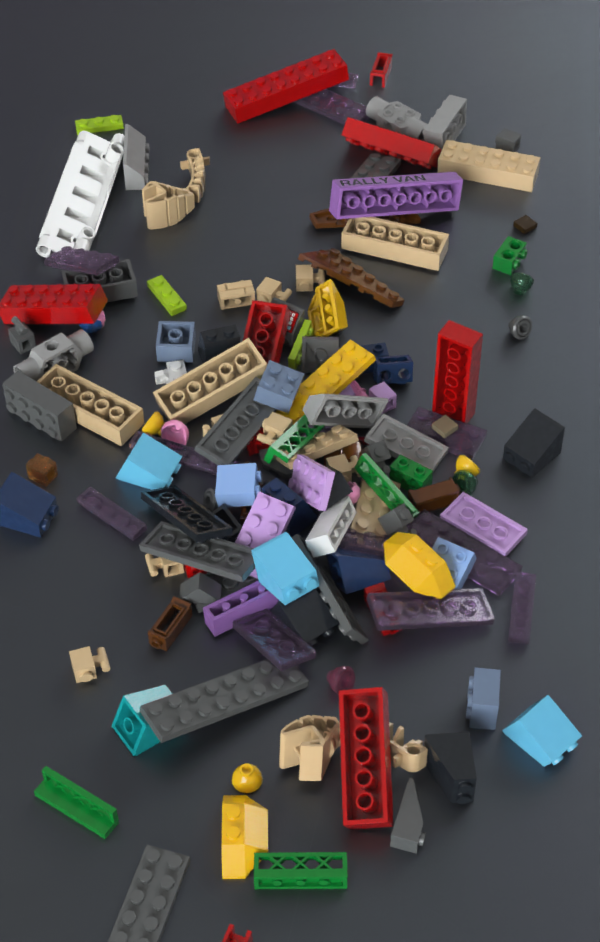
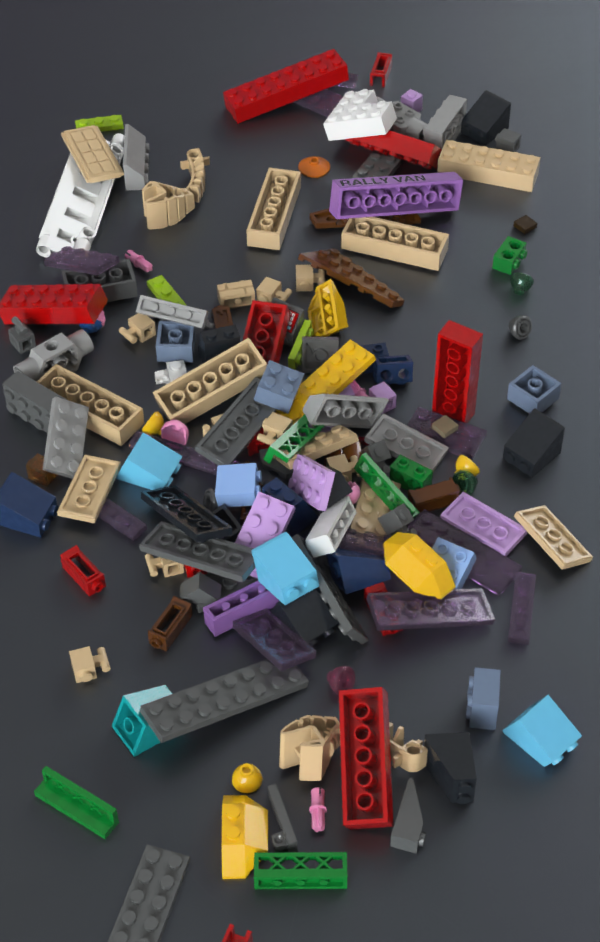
(65, 437): none -> light grey plate
(89, 489): none -> tan tile
(91, 584): none -> red window
(92, 154): none -> tan piece
(139, 261): none -> bright pink axle
(140, 328): none -> tan brick
(173, 312): none -> light grey fence
(221, 316): none -> reddish brown bracket
(274, 209): none -> tan brick
(285, 838): none -> dark grey hinge
(314, 166): none -> orange dish
(318, 809): none -> bright pink axle
(359, 116): none -> white piece
(412, 99): none -> lavender brick
(486, 118): none -> black slope
(534, 390): none -> sand blue brick
(553, 537): none -> tan tile

